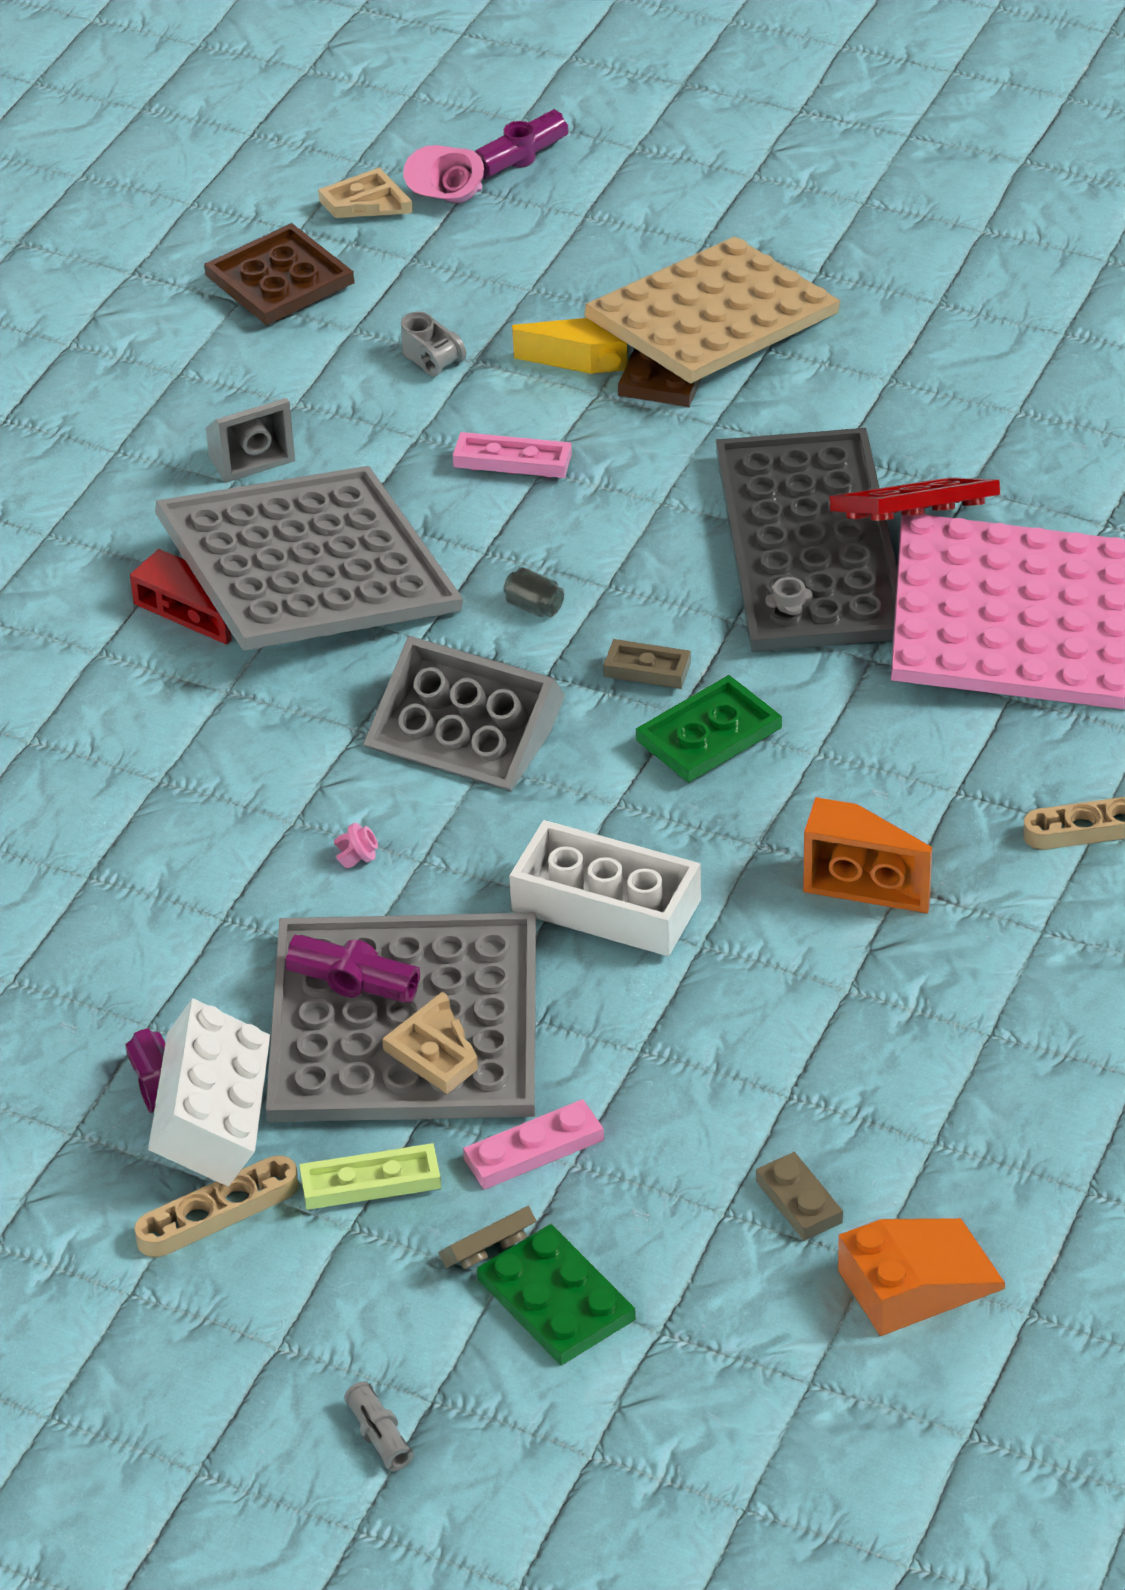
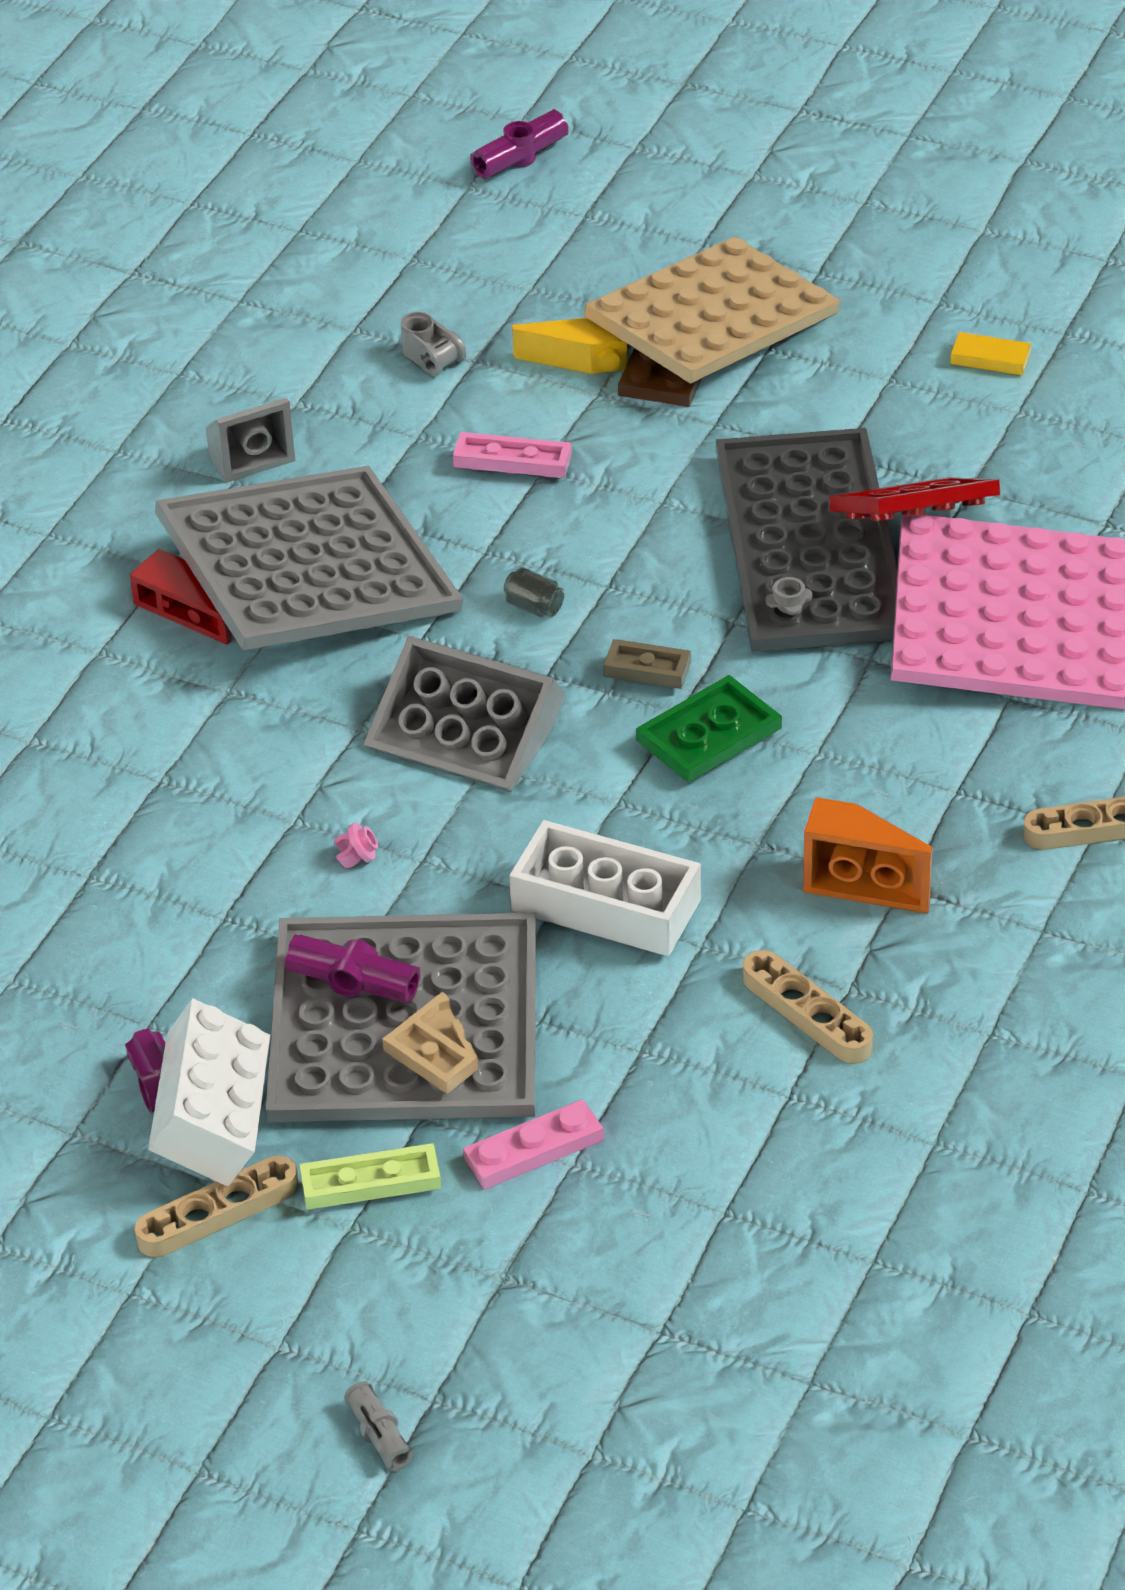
(279, 273): reddish brown plate -> none
(365, 195): tan wing -> none
(444, 173): bright pink piece -> none
(472, 1248): dark tan plate -> none
(556, 1294): green plate -> none
(799, 1196): dark tan plate -> none
(812, 1002): none -> tan beam
(914, 1269): orange slope -> none
(990, 353): none -> yellow tile

